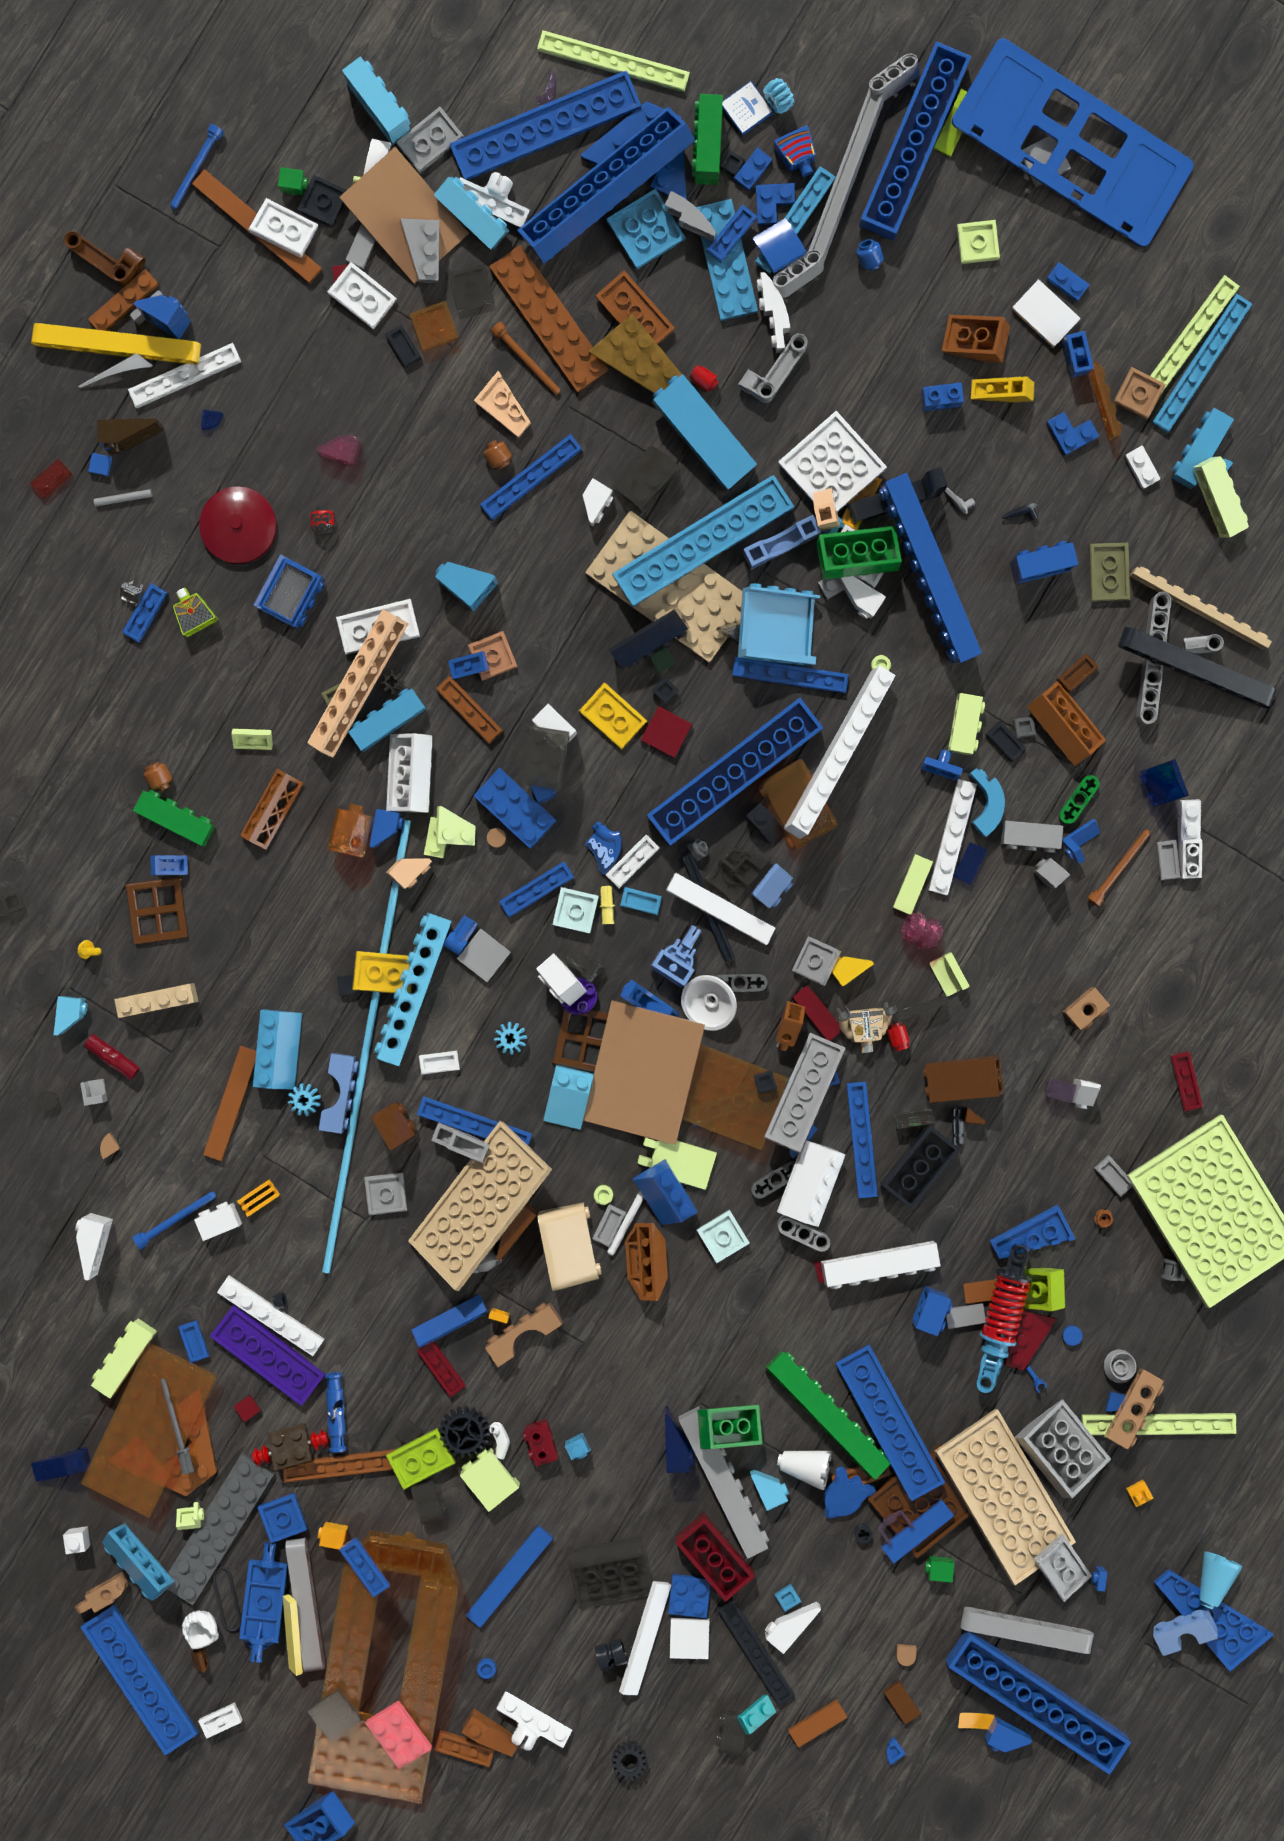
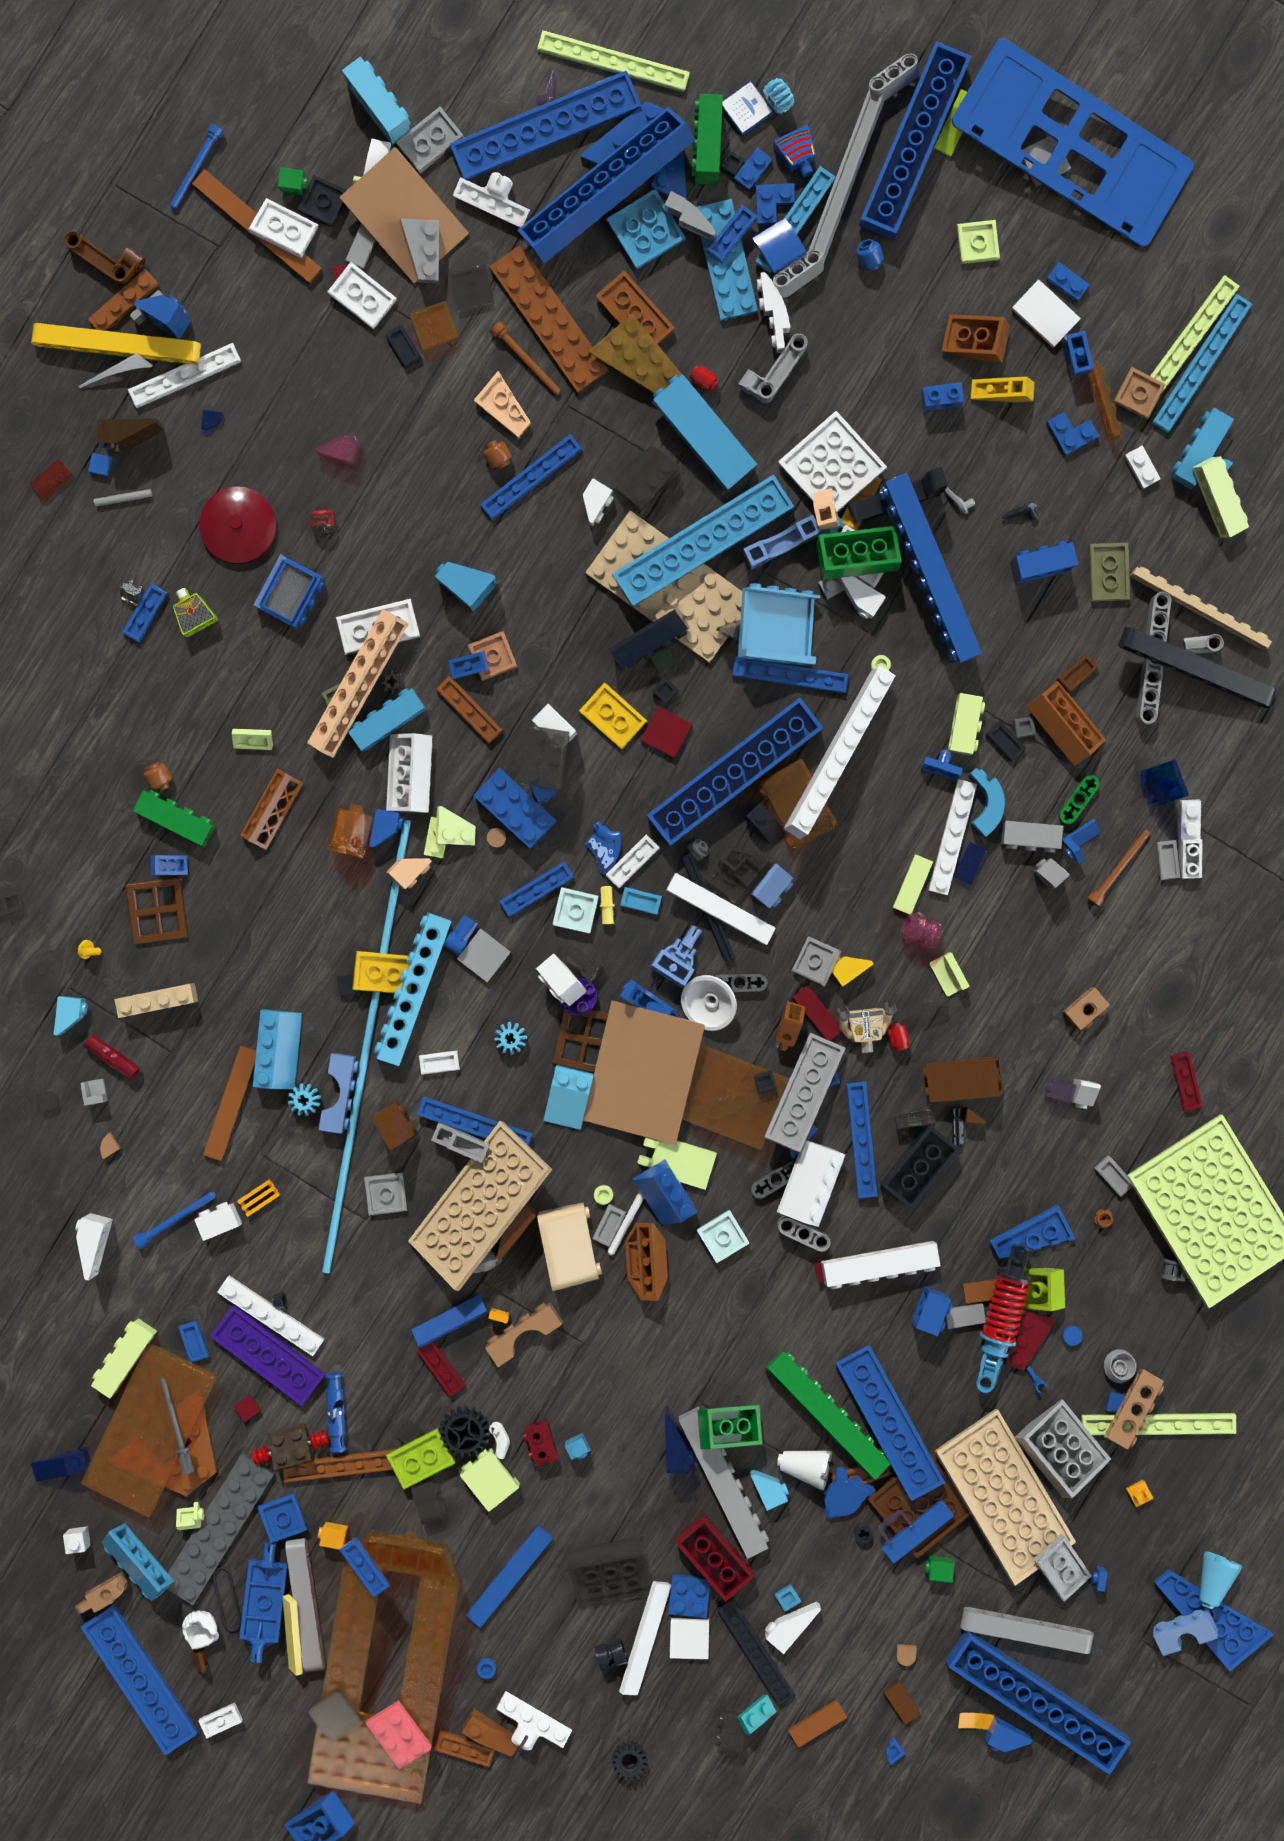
(471, 212): medium azure brick -> none

